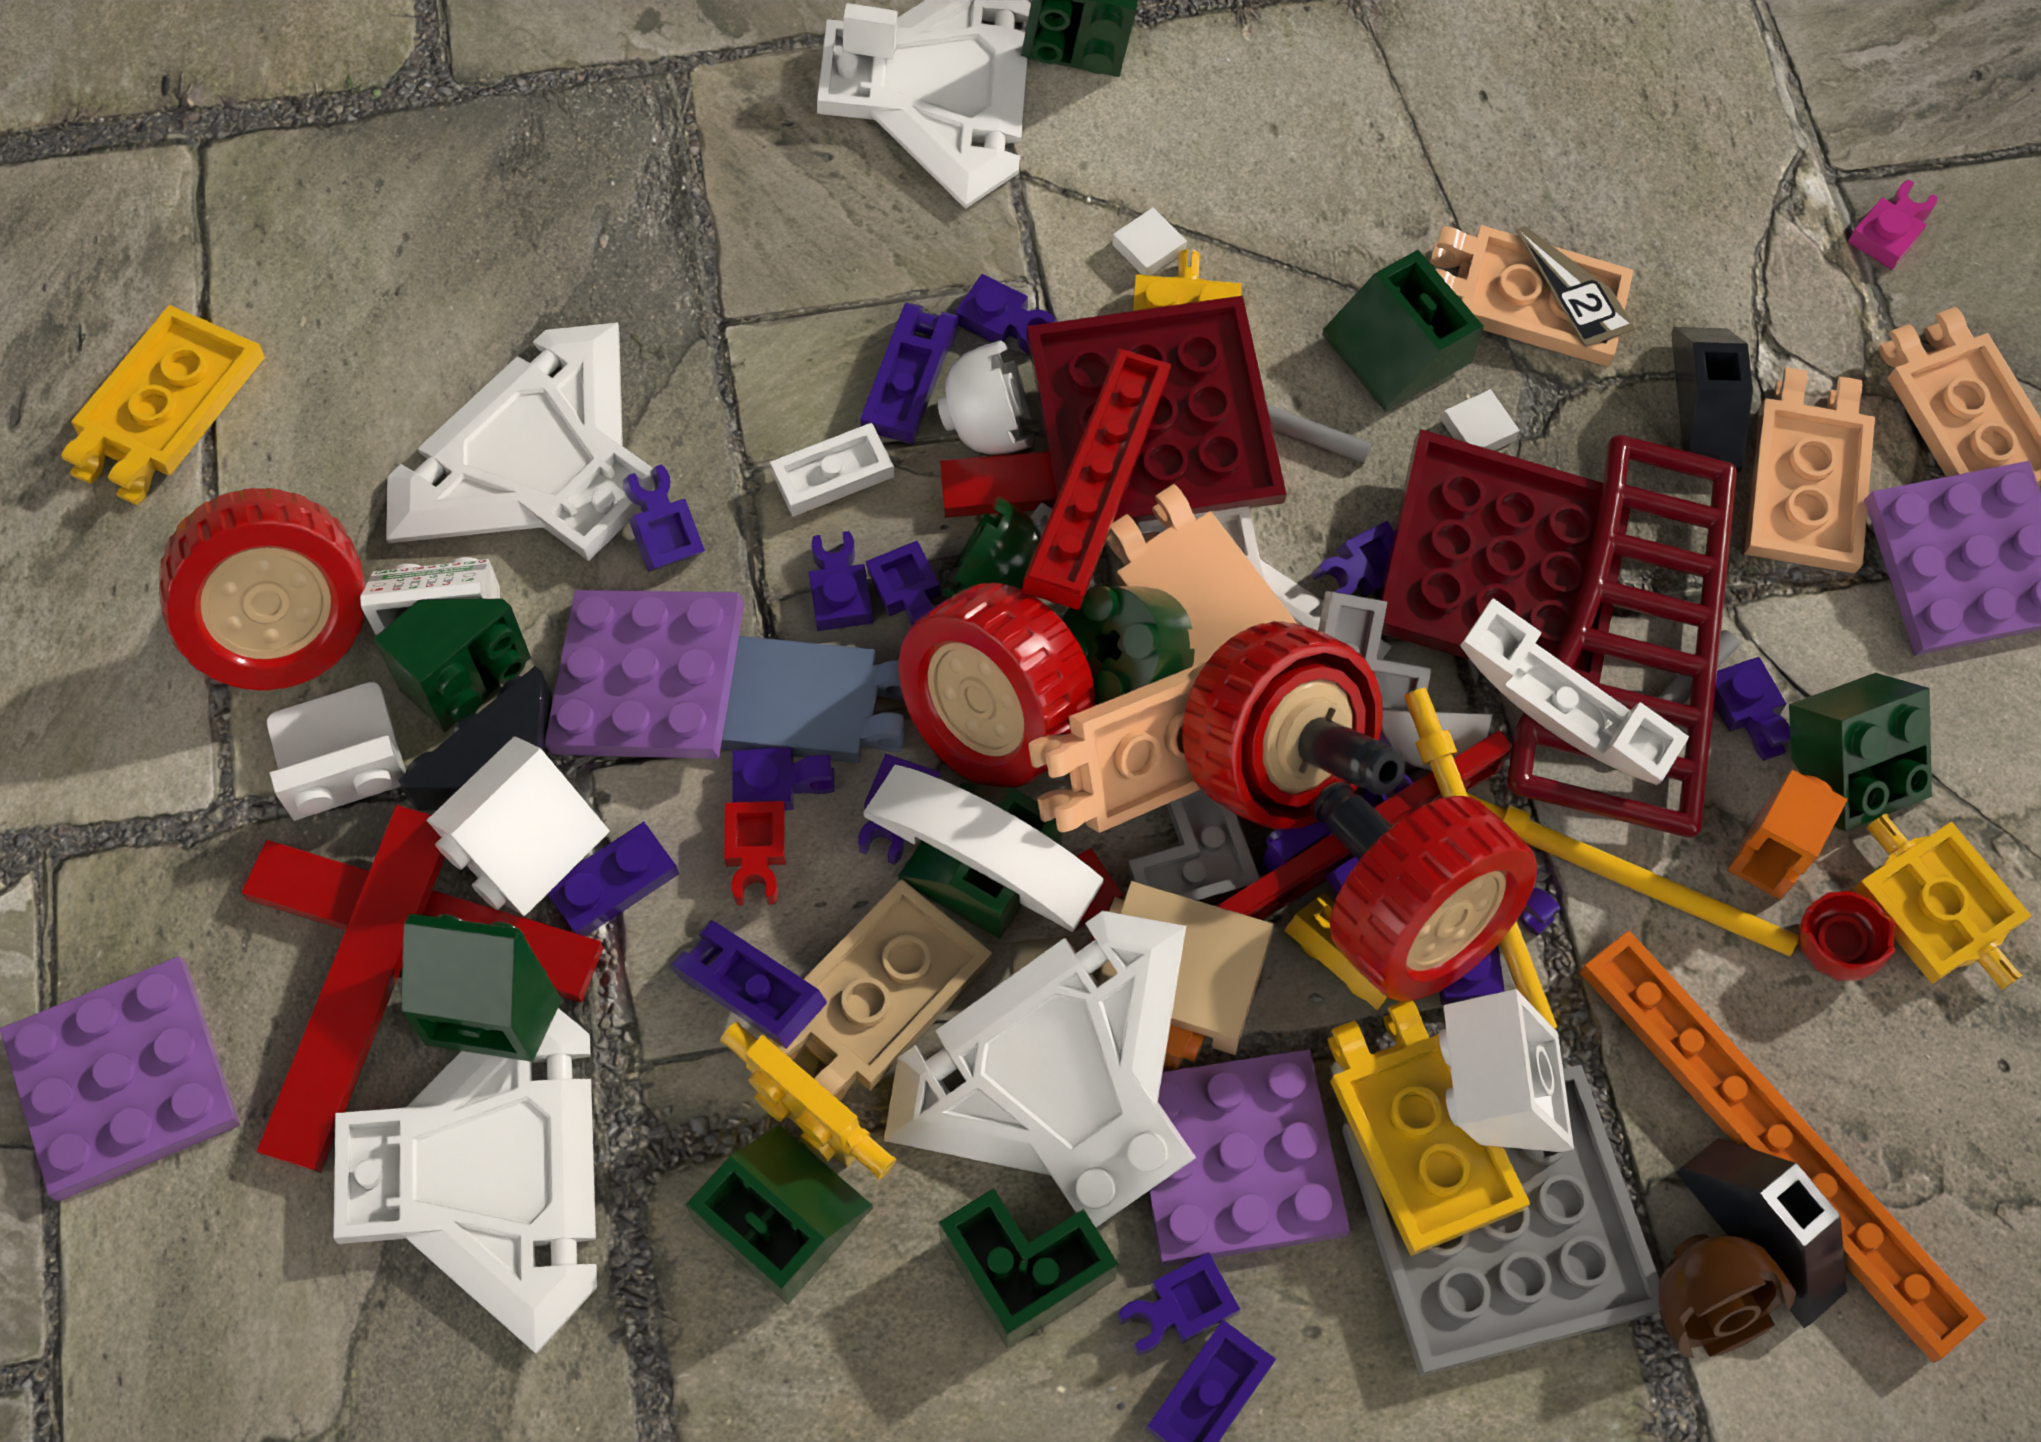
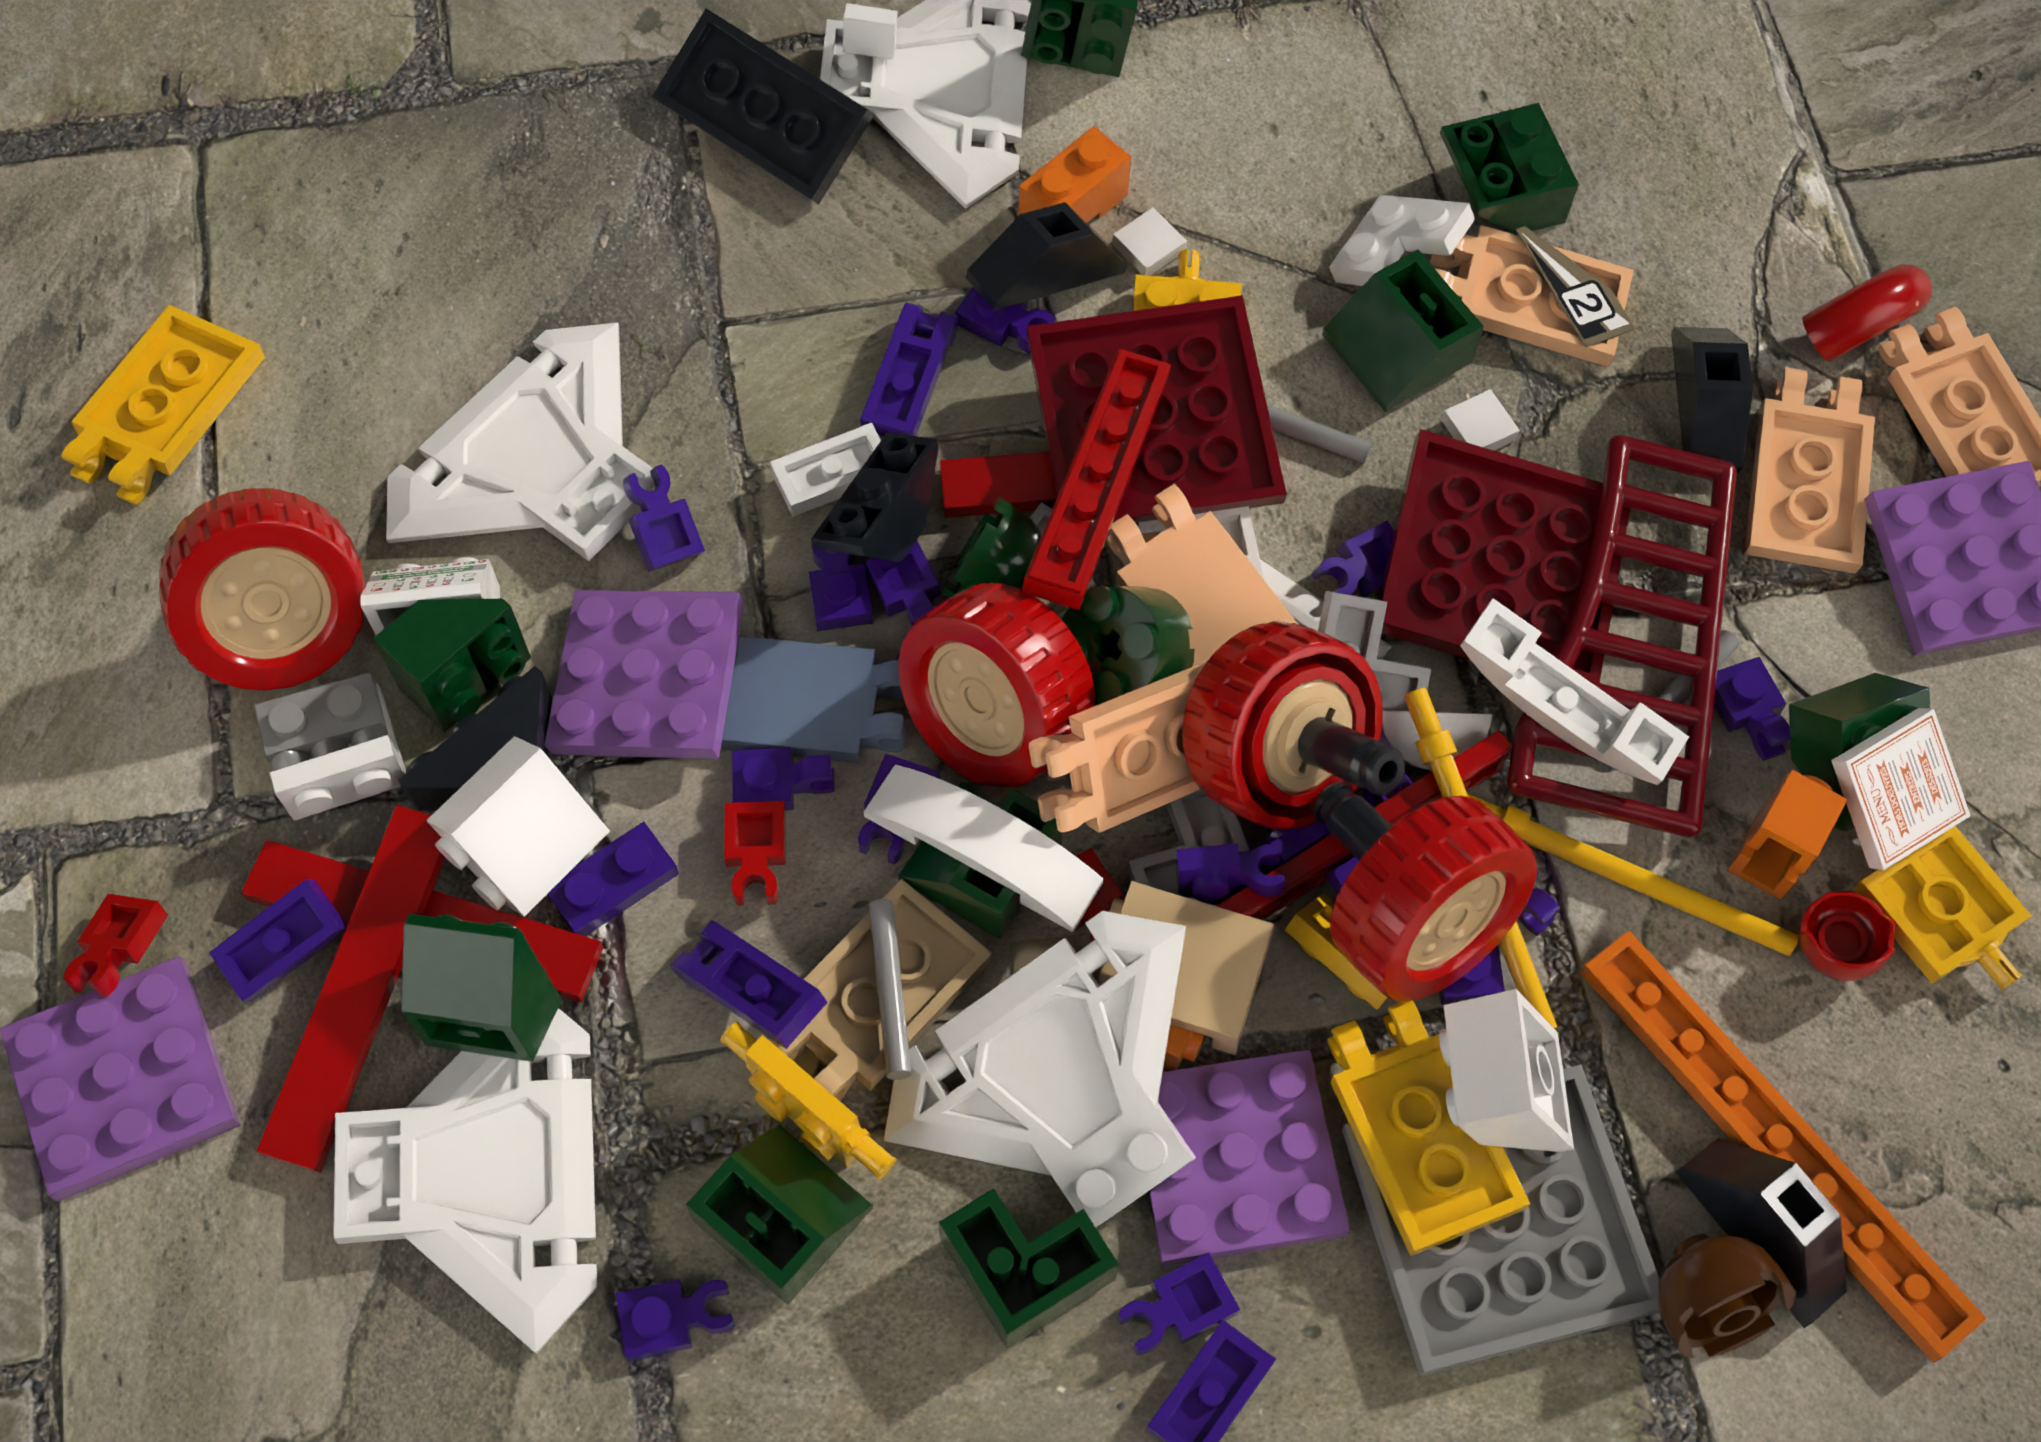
(114, 935): none -> red plate
(278, 940): none -> dark purple plate
(320, 720): none -> light grey plate
(660, 1317): none -> dark purple plate
(763, 106): none -> black plate
(885, 501): none -> black slope
(890, 990): none -> light grey bar
(986, 402): white cylinder -> none
(1042, 256): none -> black slope
(1086, 175): none -> orange brick
(1220, 869): none -> dark purple plate
(1399, 226): none -> white plate
(1513, 168): none -> dark green slope
(1867, 310): none -> red cylinder
(1892, 226): dark pink plate -> none
(1901, 788): none -> white tile

